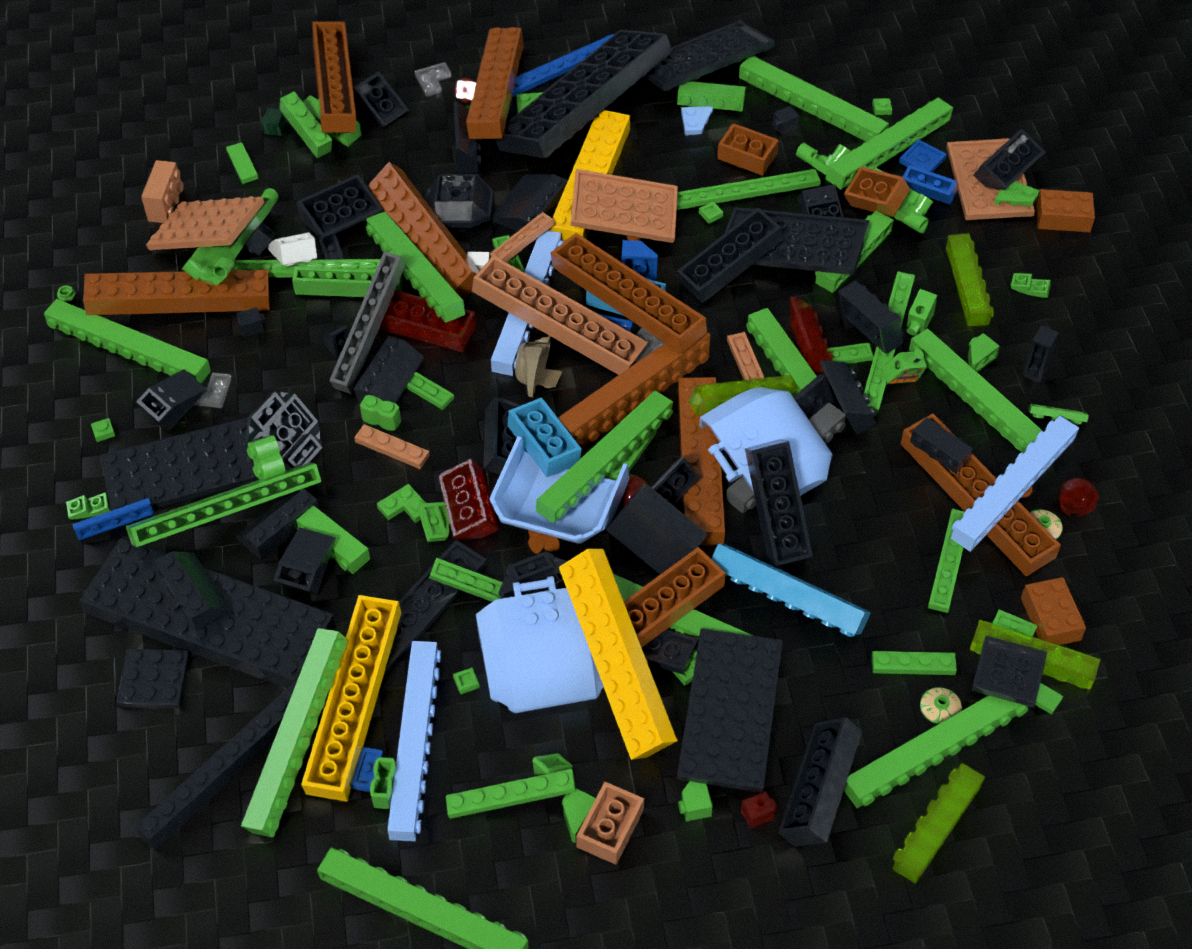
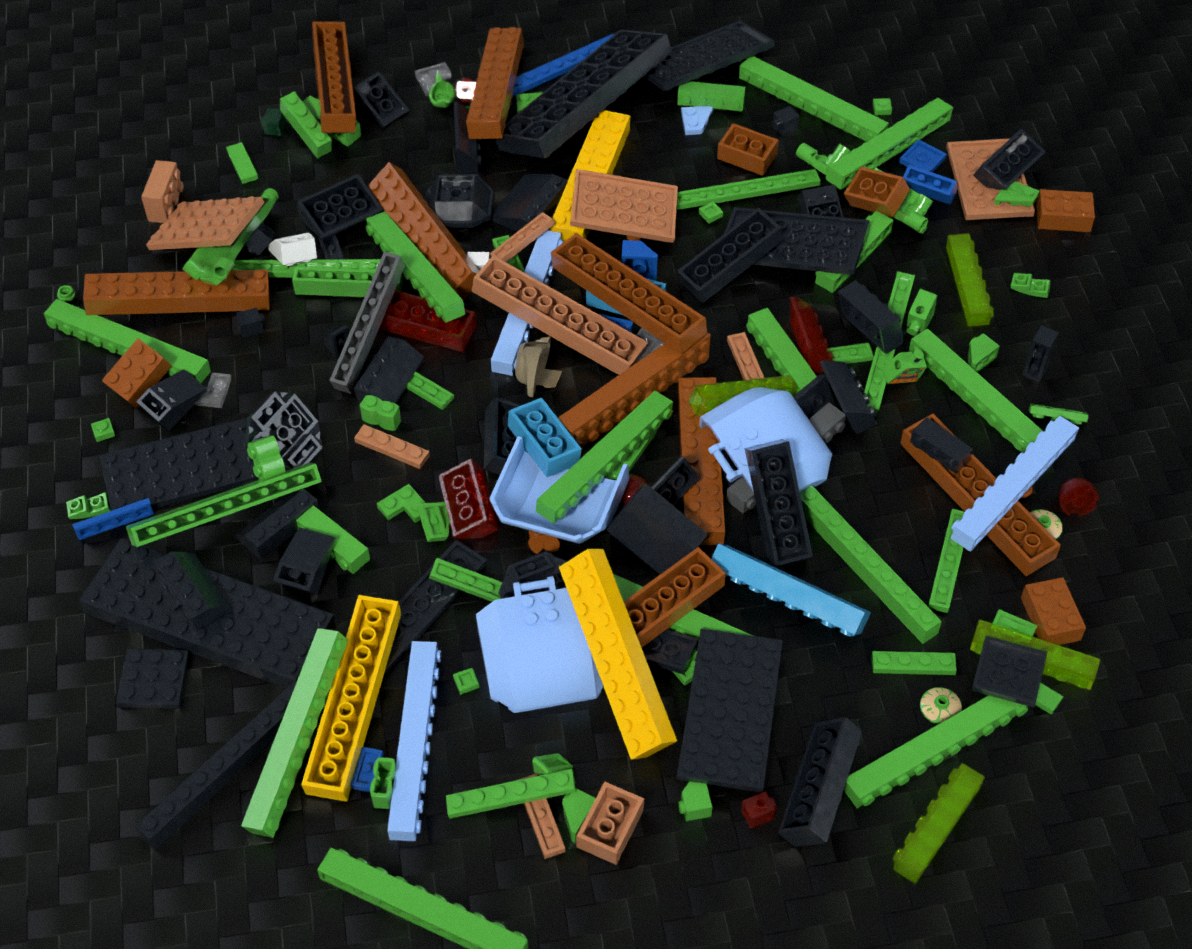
(136, 372): none -> dark orange brick
(442, 93): none -> bright green hair
(544, 826): none -> nougat plate
(869, 566): none -> bright green brick

